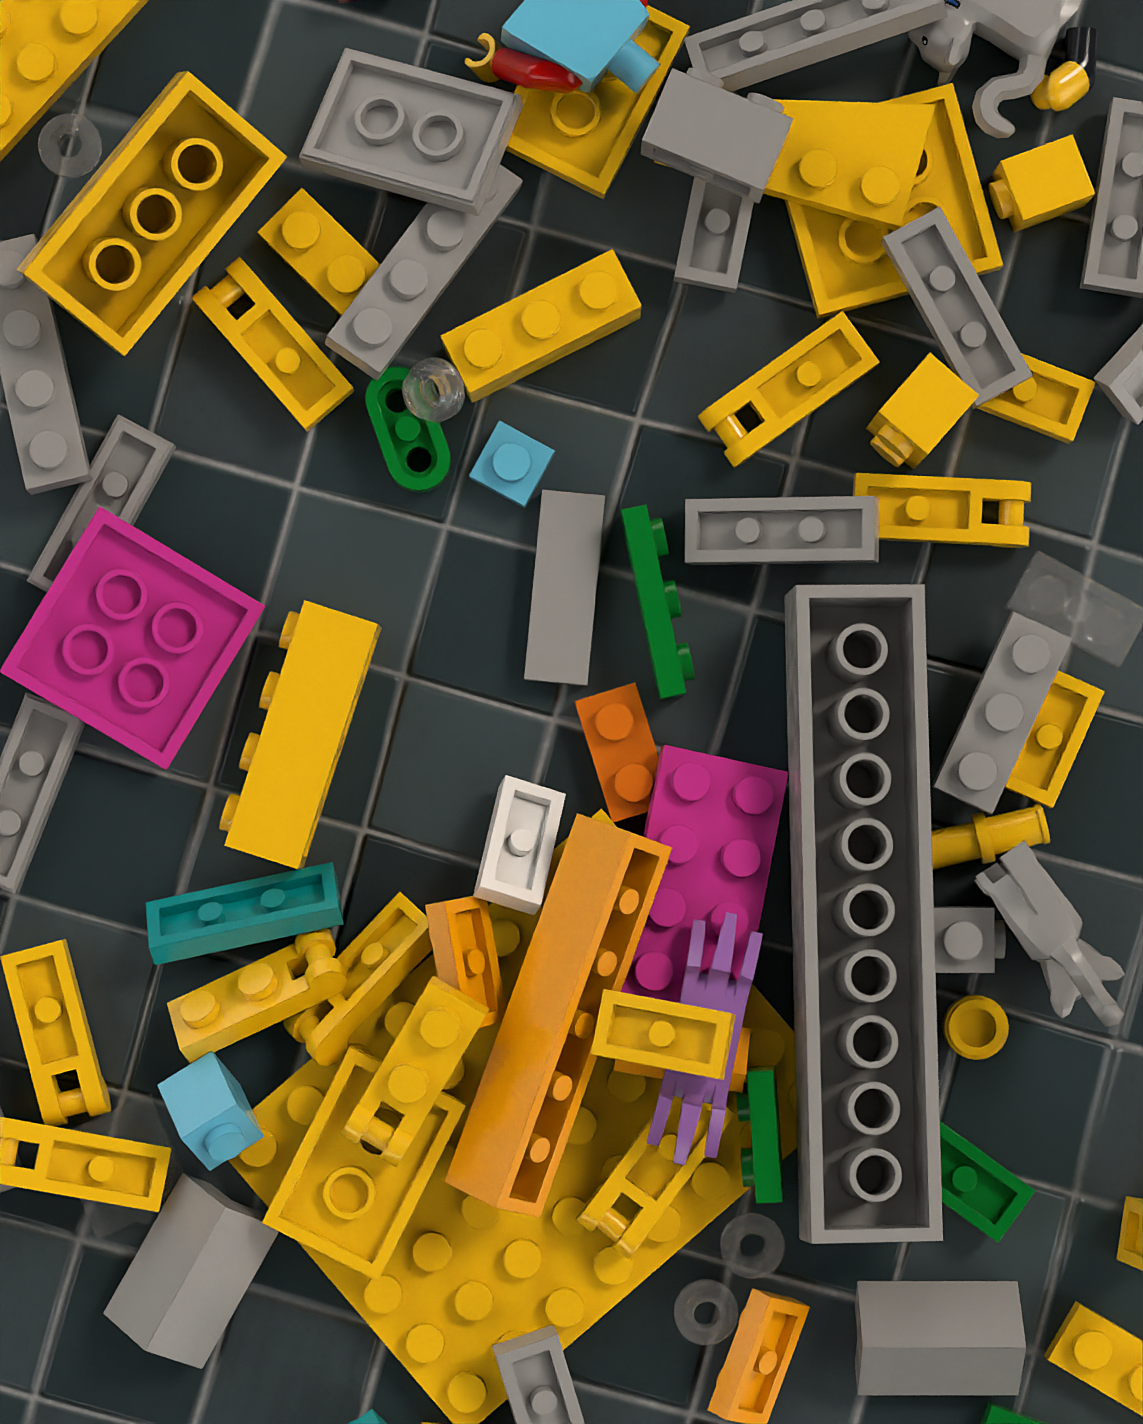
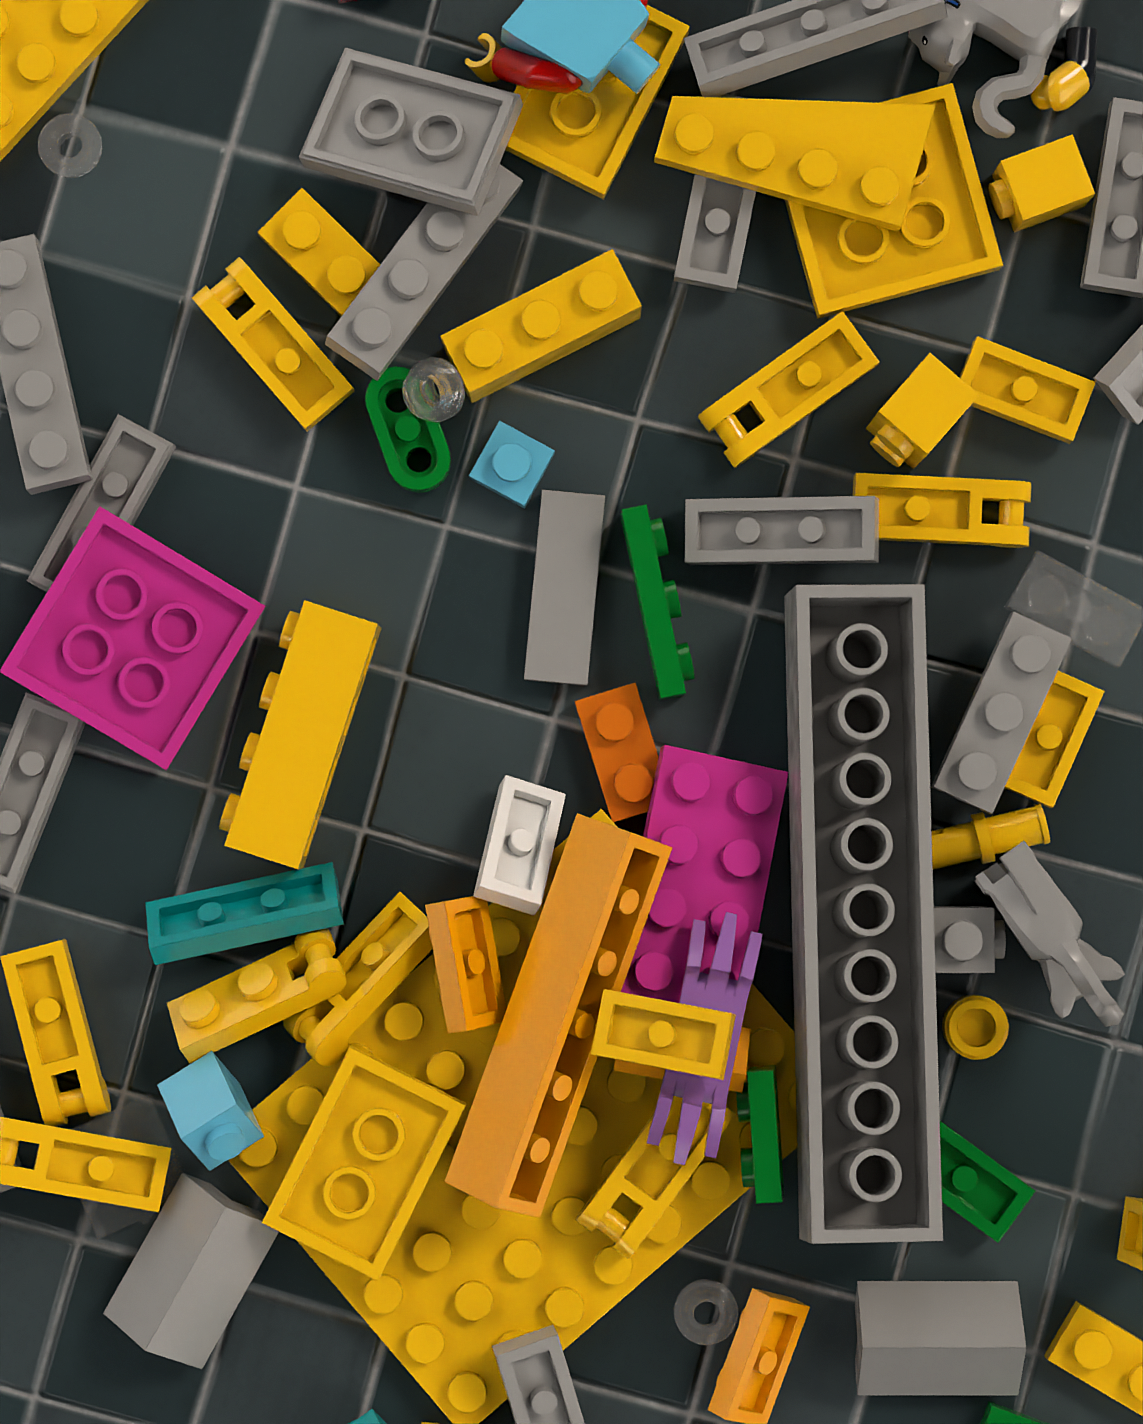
(152, 212): yellow brick -> none
(416, 1068): yellow plate -> none
(716, 133): light grey brick -> none
(766, 1260): clear plate -> none
(956, 306): light grey plate -> none

